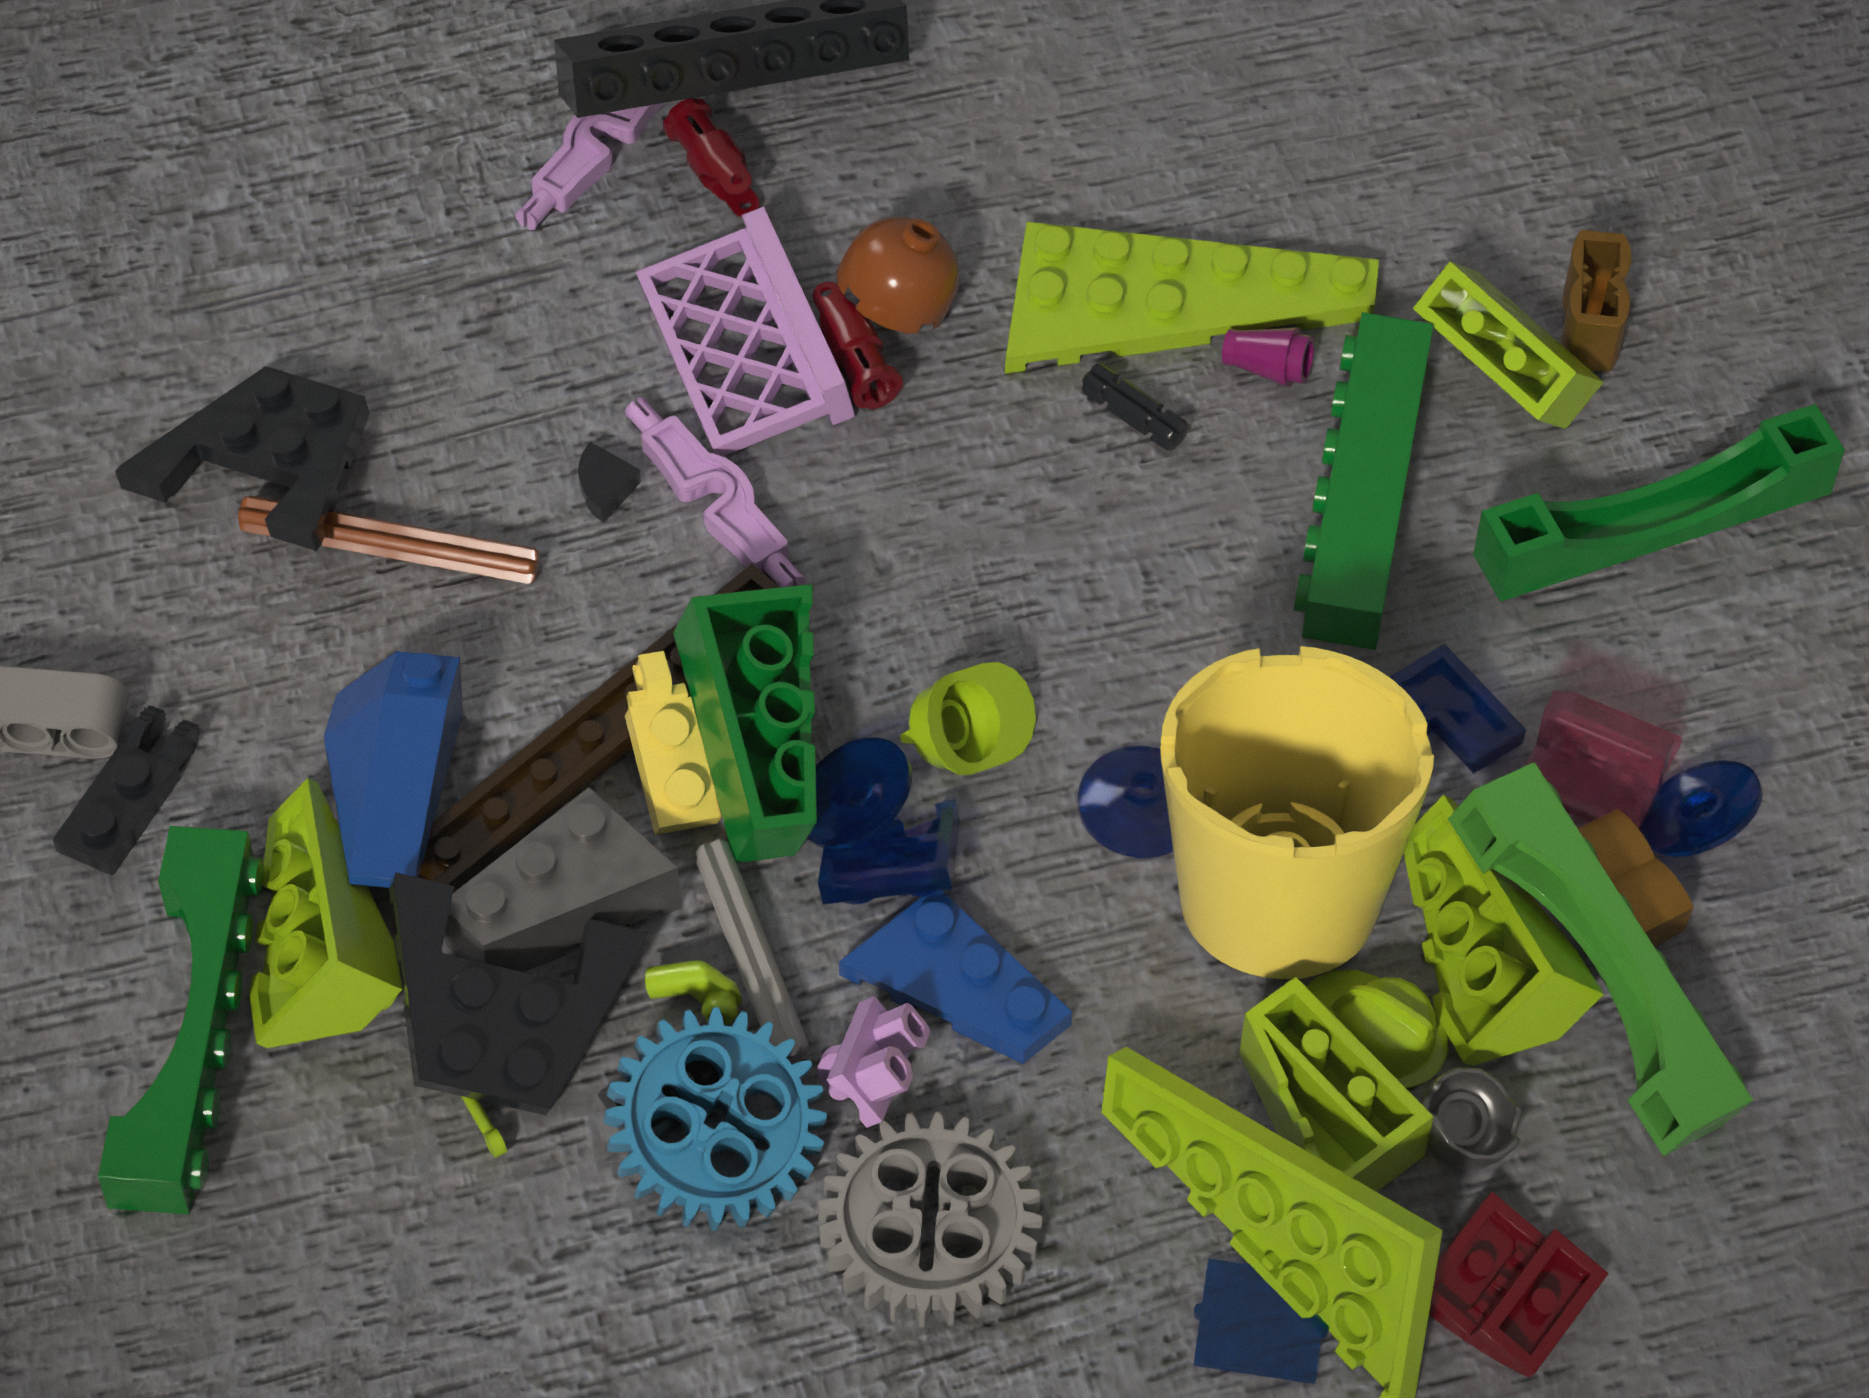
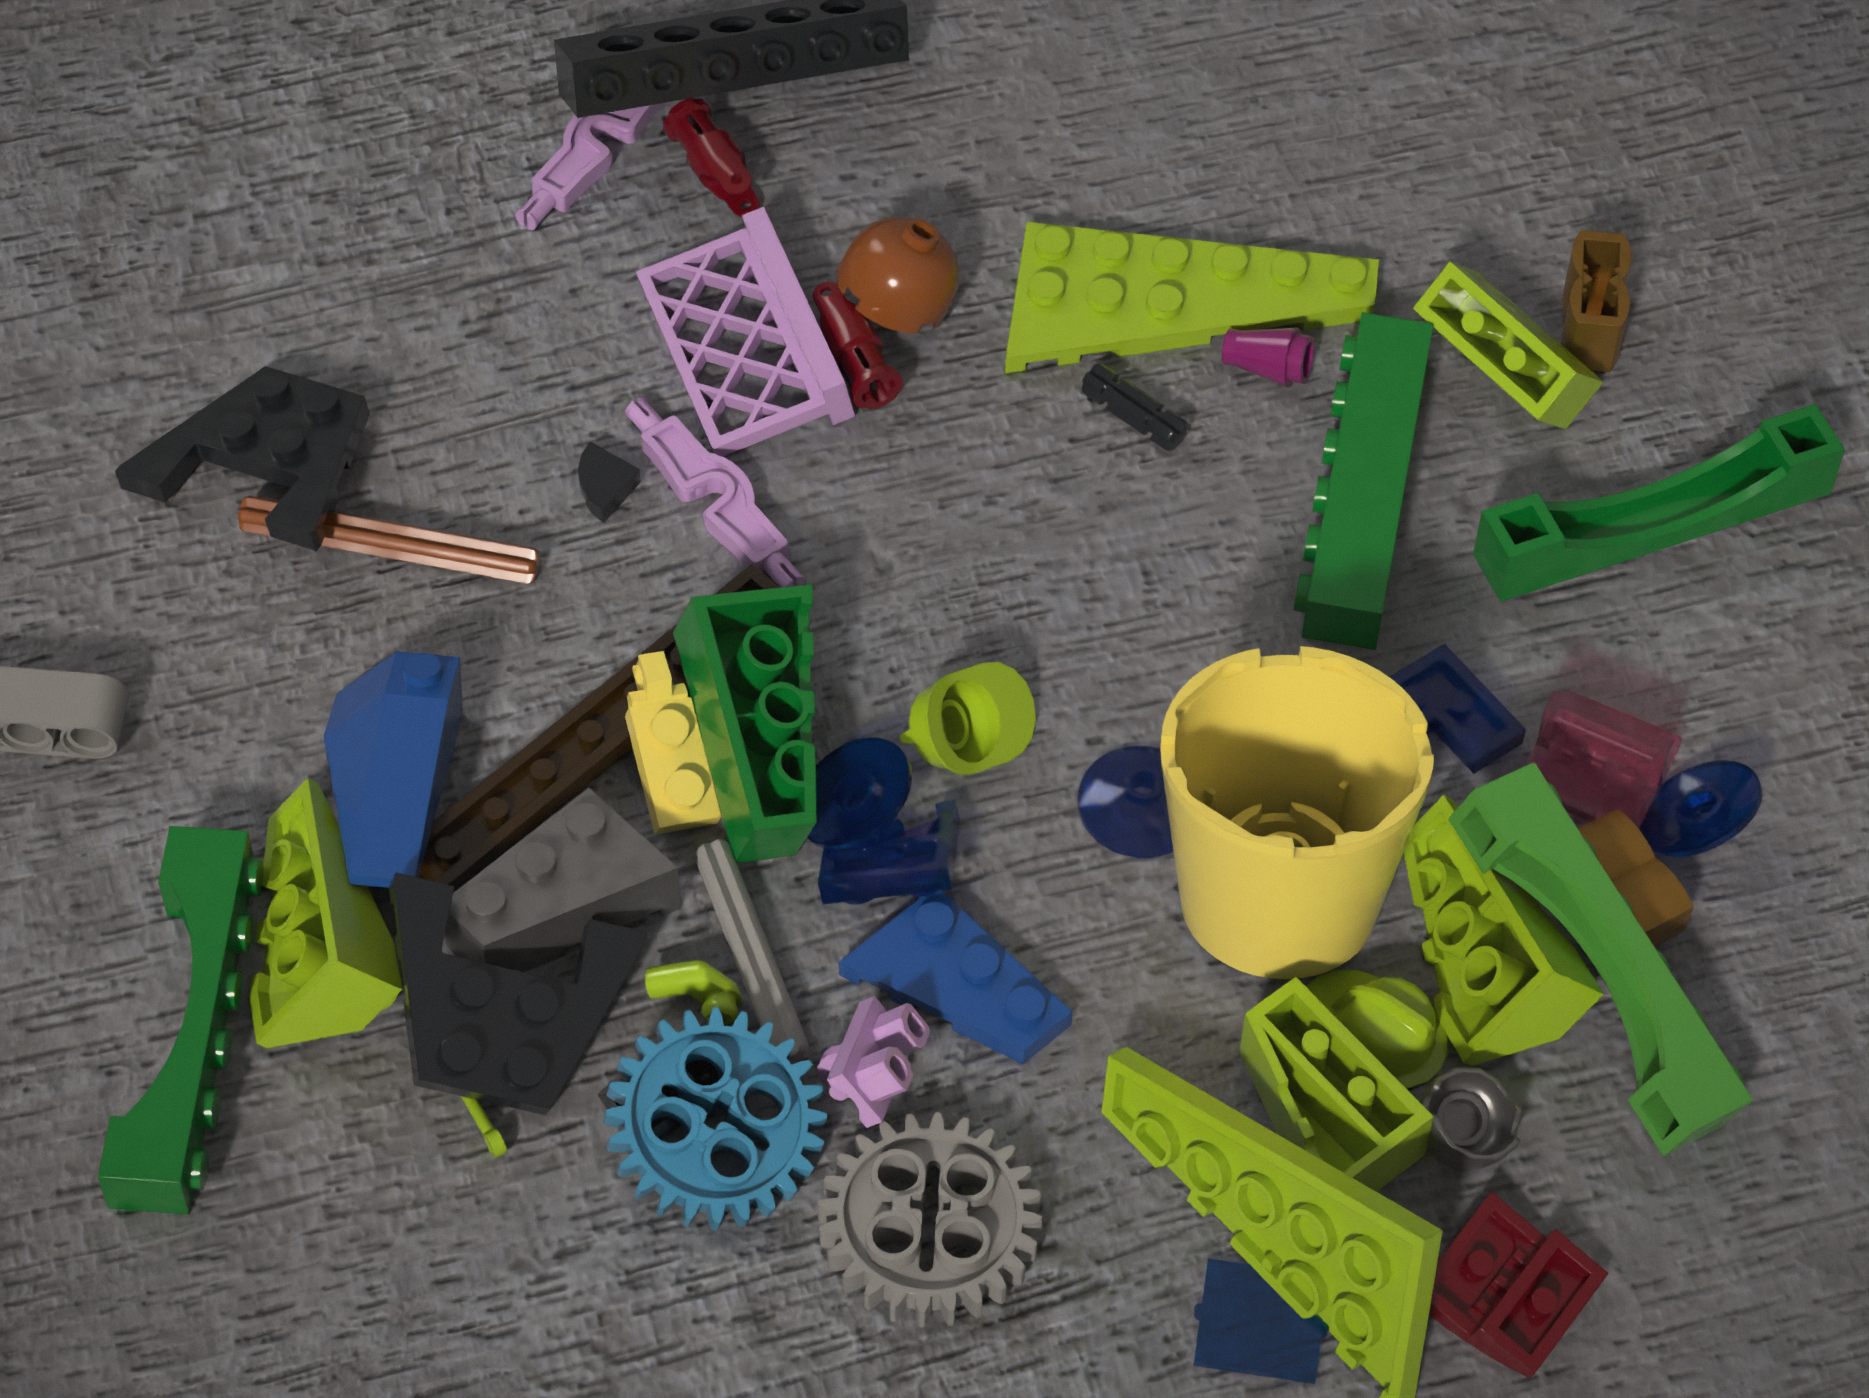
(126, 793): black hinge -> none

